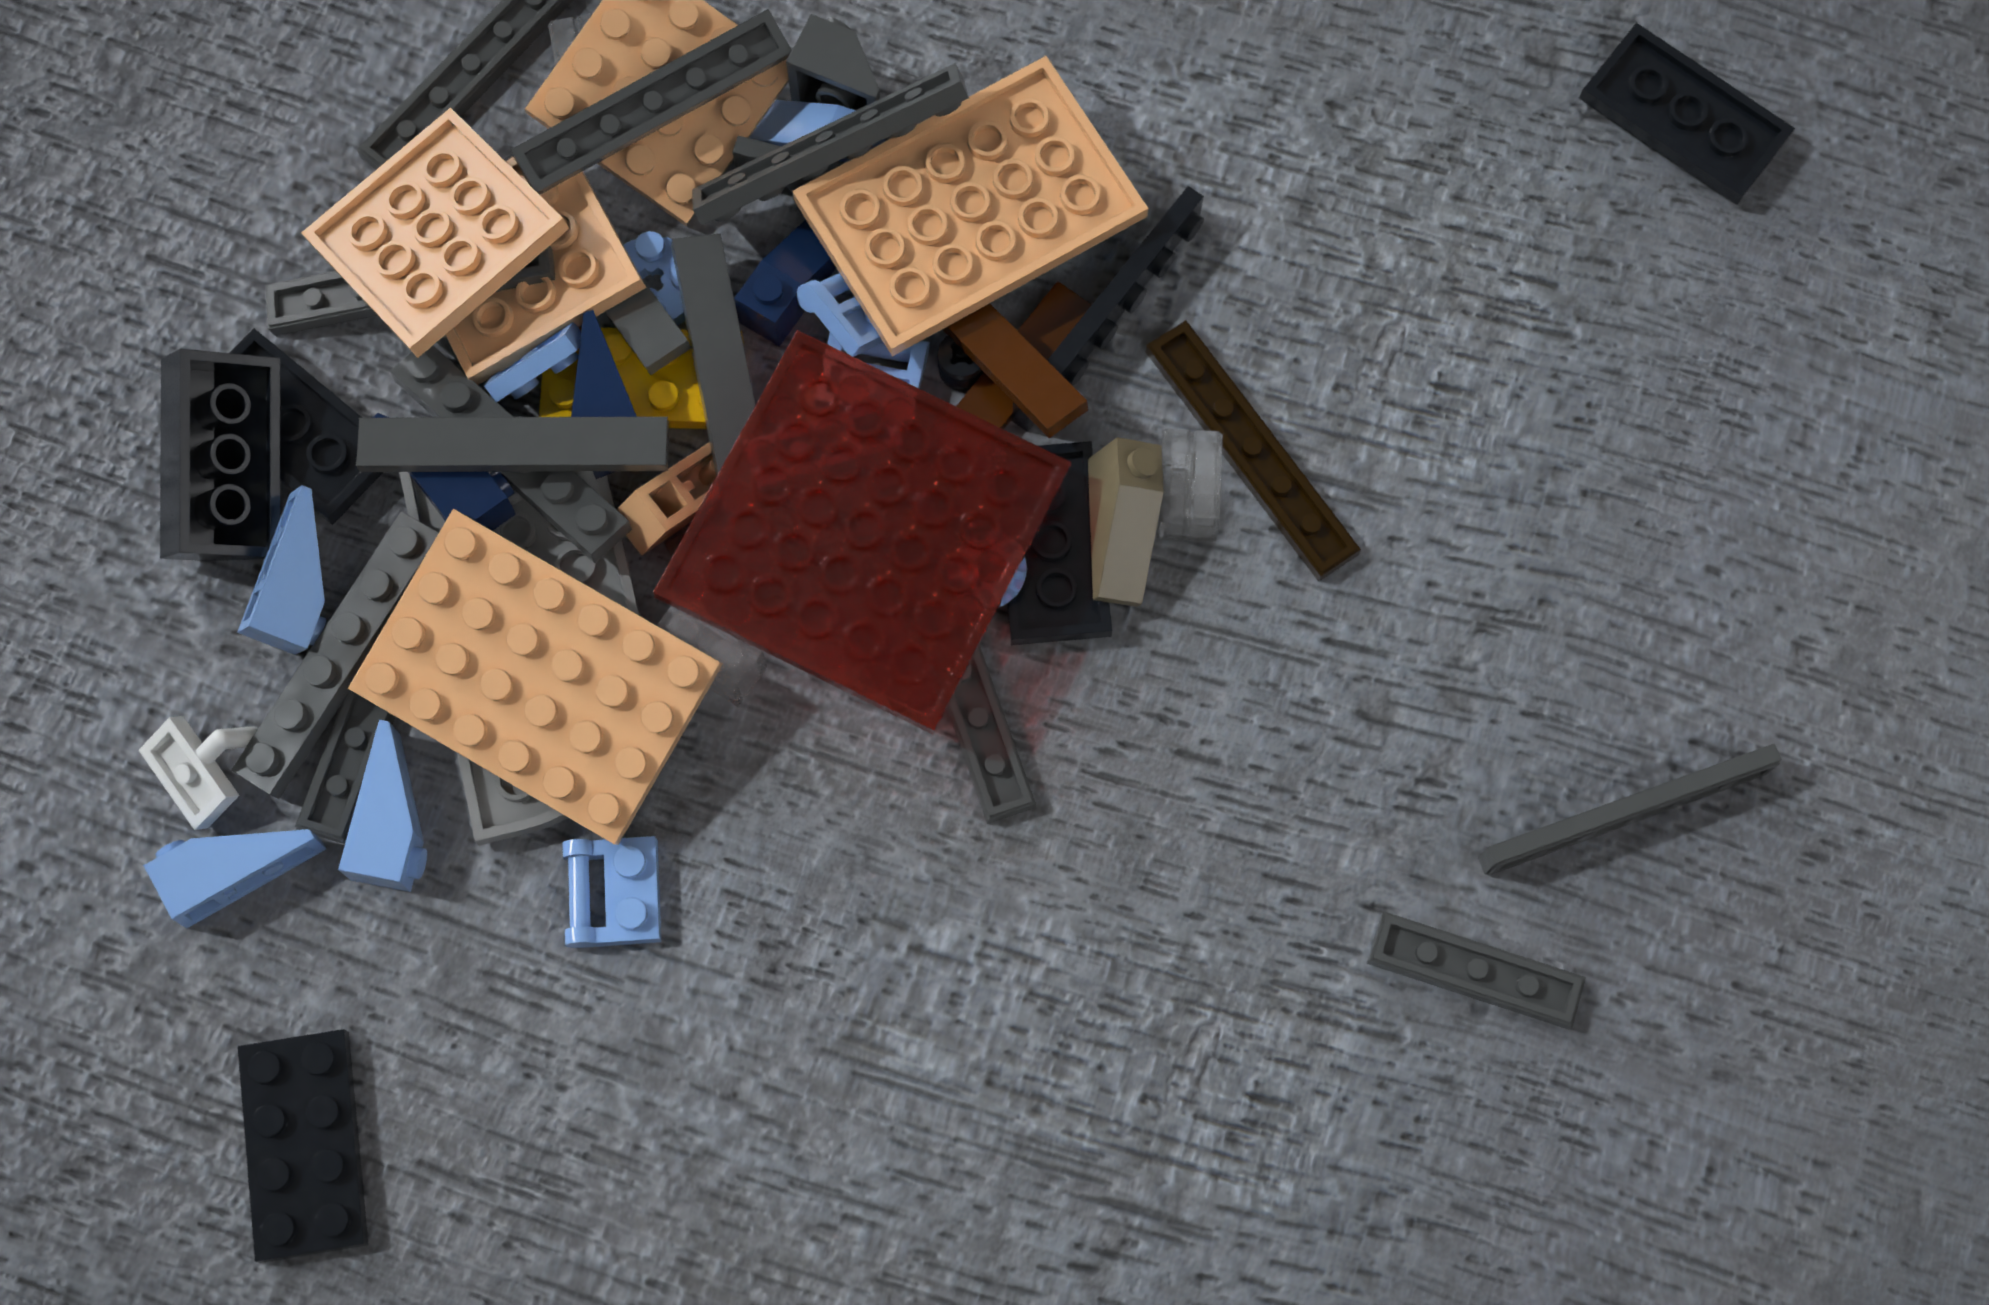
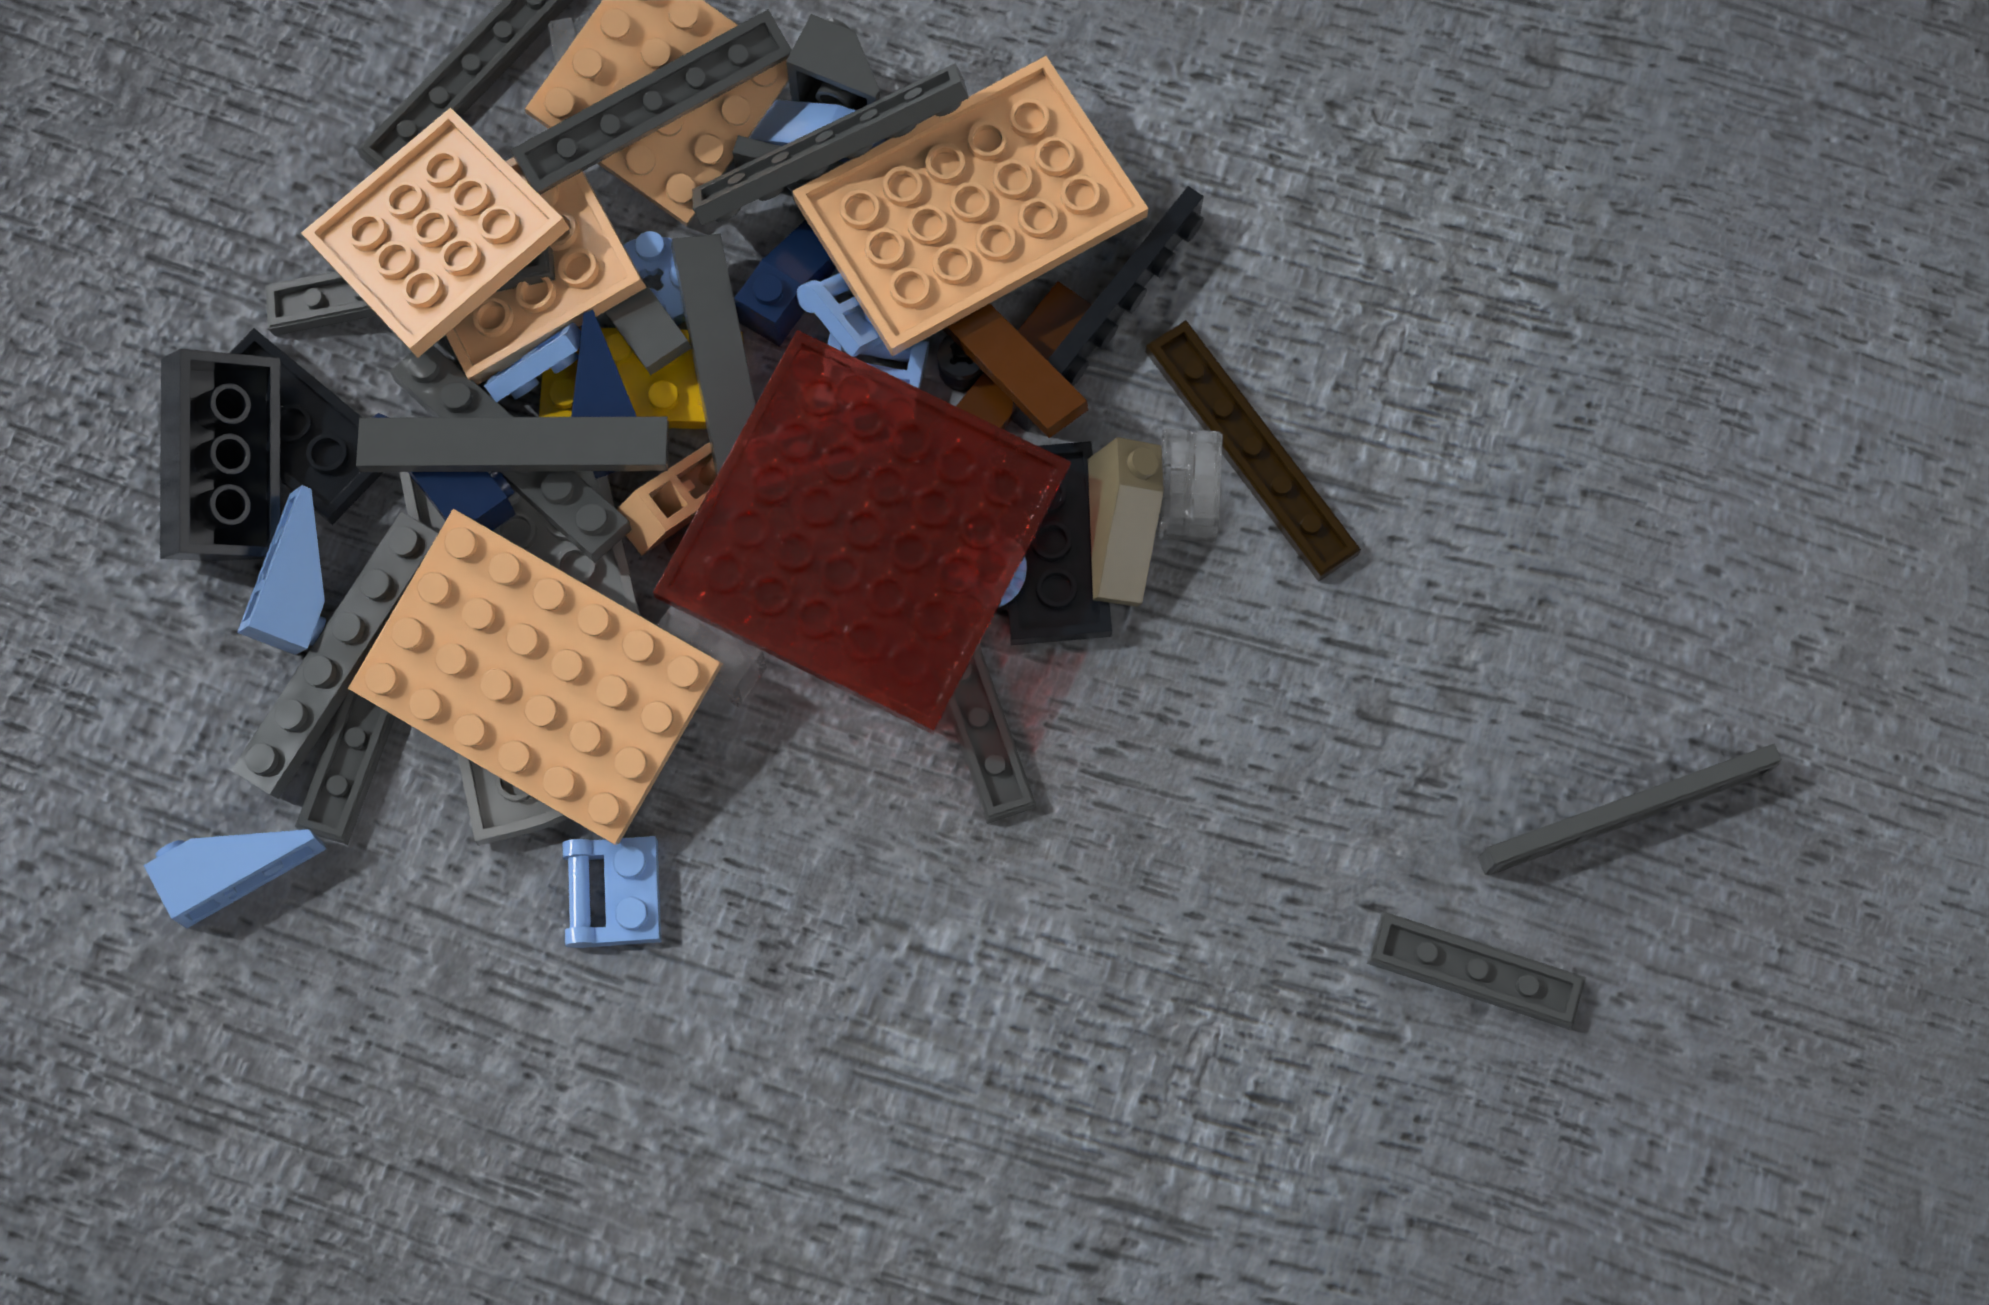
(190, 769): white plate -> none
(302, 1146): black plate -> none
(385, 826): light blue slope -> none
(1686, 113): black plate -> none

